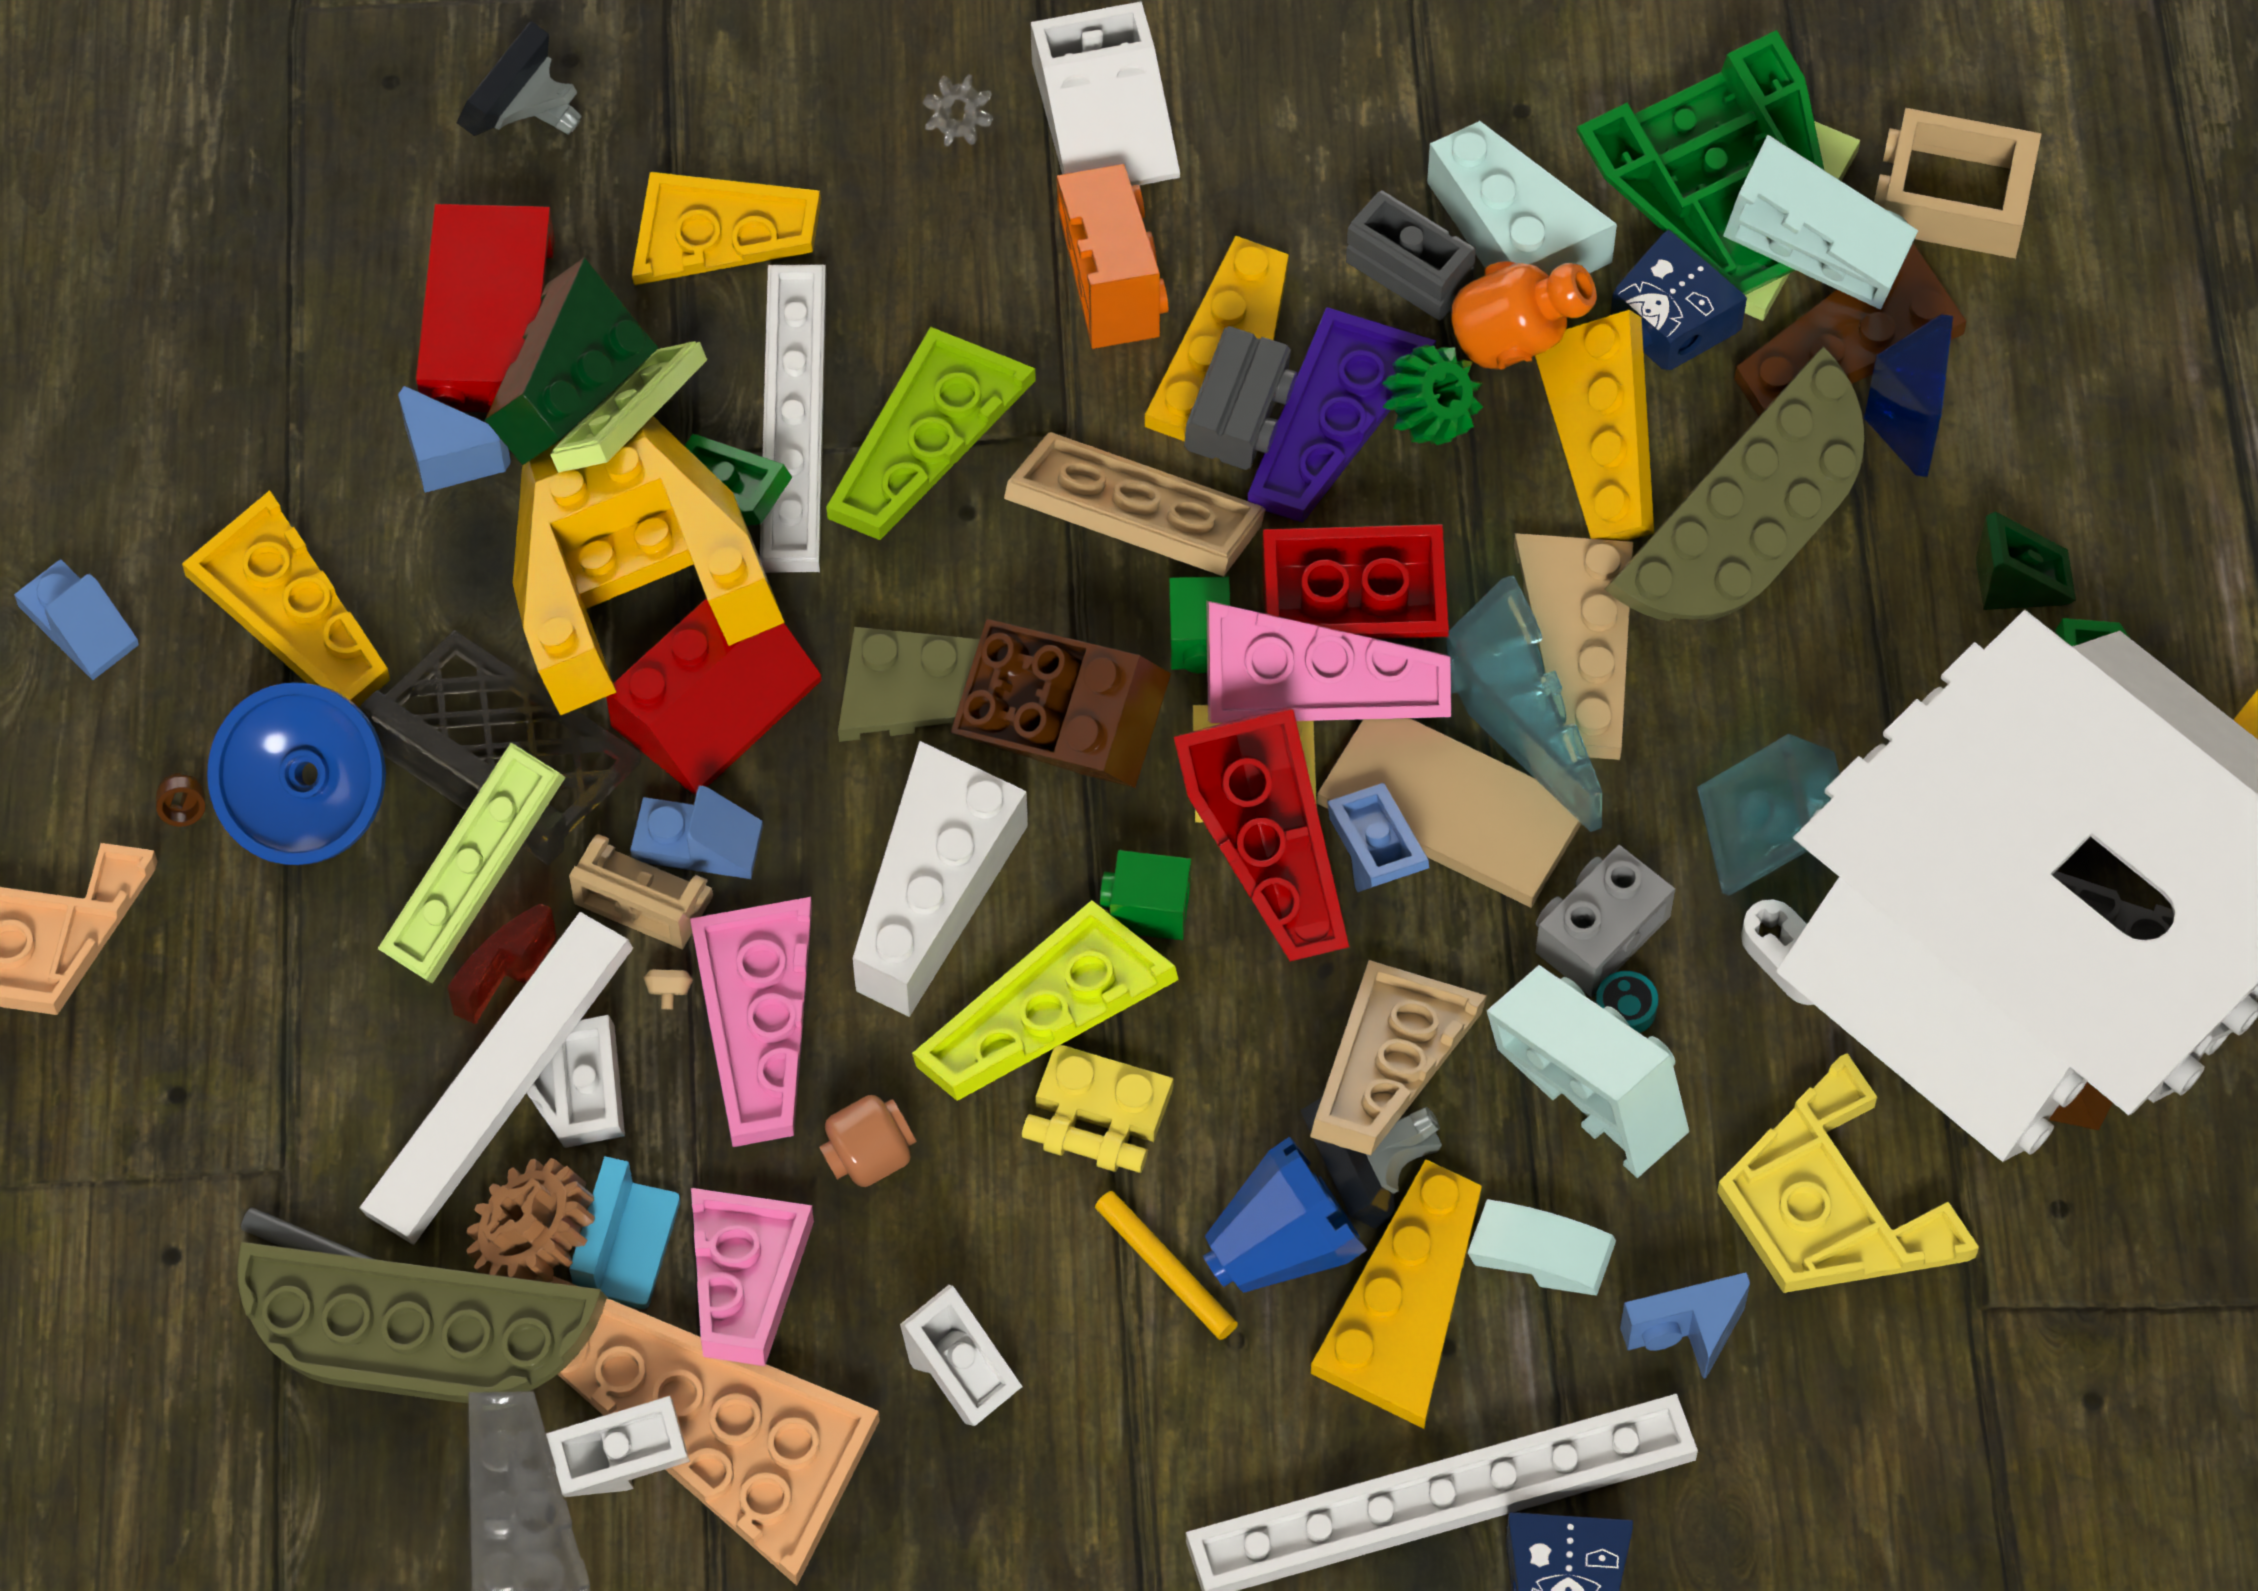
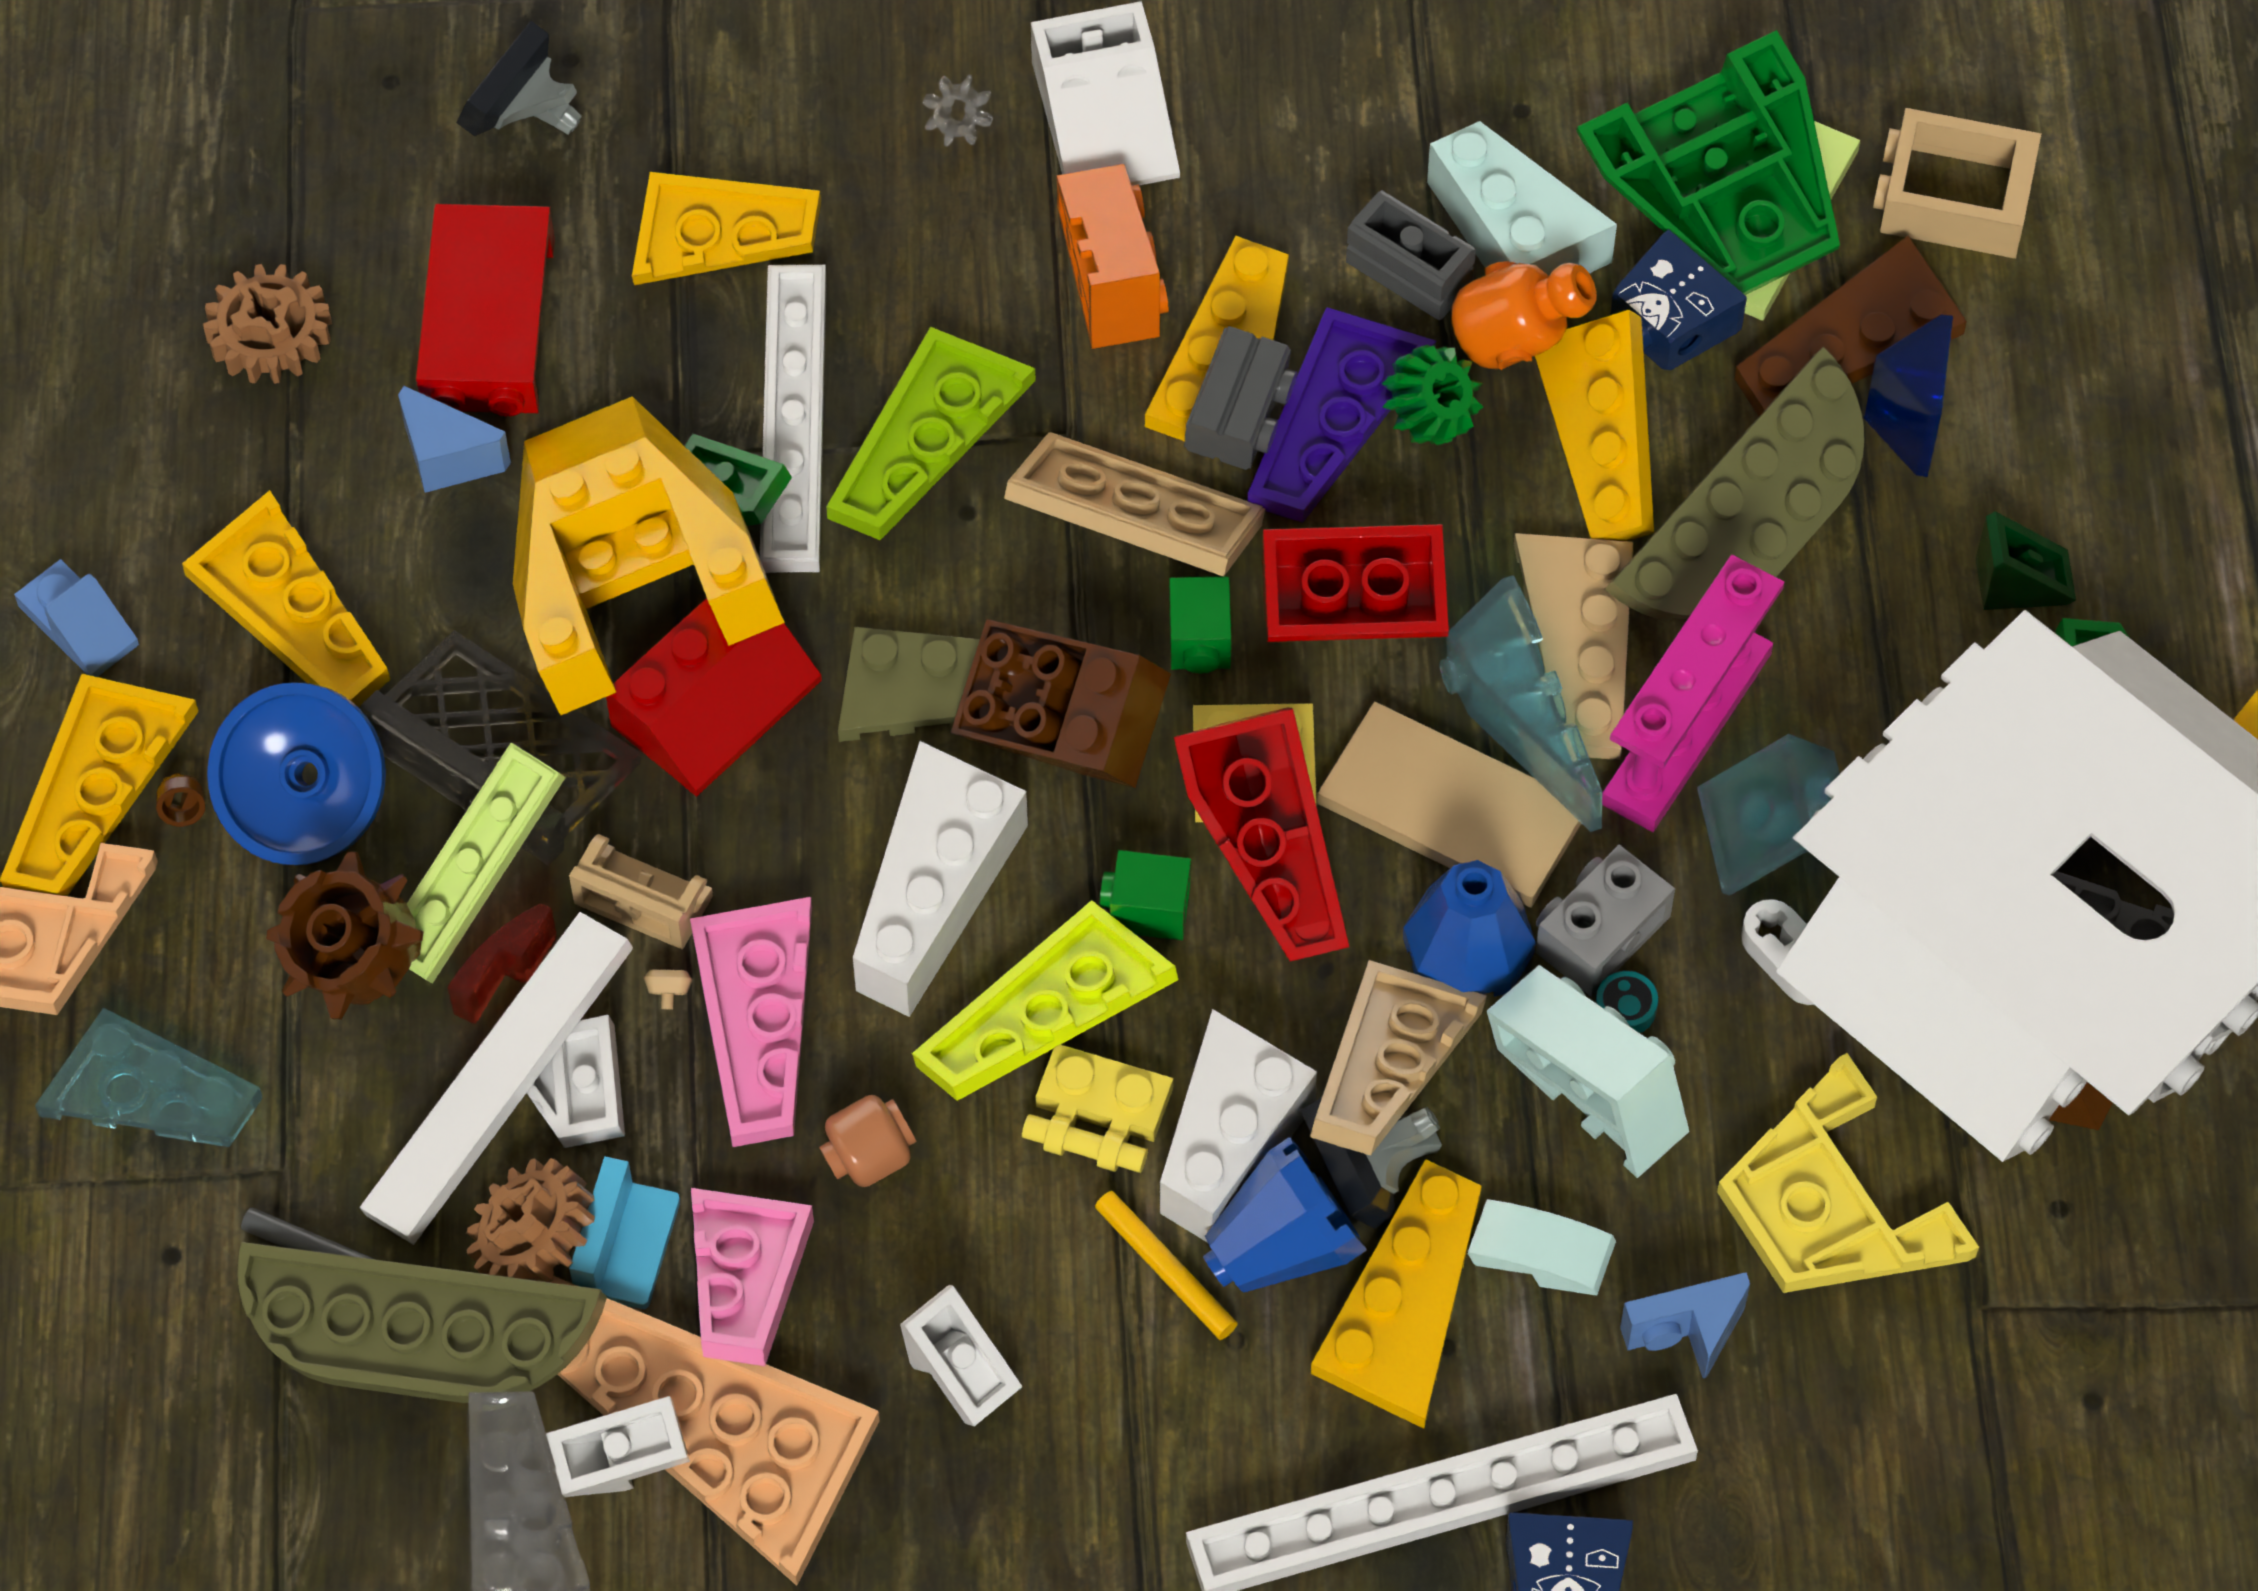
(93, 775): none -> yellow wing
(148, 1083): none -> clear light blue wing
(262, 323): none -> medium nougat gear
(345, 936): none -> reddish brown brick
(568, 364): dark green wedge -> none
(628, 407): yellowish green tile -> none
(698, 837): medium blue slope -> none
(1234, 1112): none -> white wedge
(1320, 672): bright pink wing -> none
(1376, 837): medium blue slope -> none
(1470, 931): none -> blue cone
(1691, 693): none -> dark pink fence
(1819, 225): light aqua wedge -> none

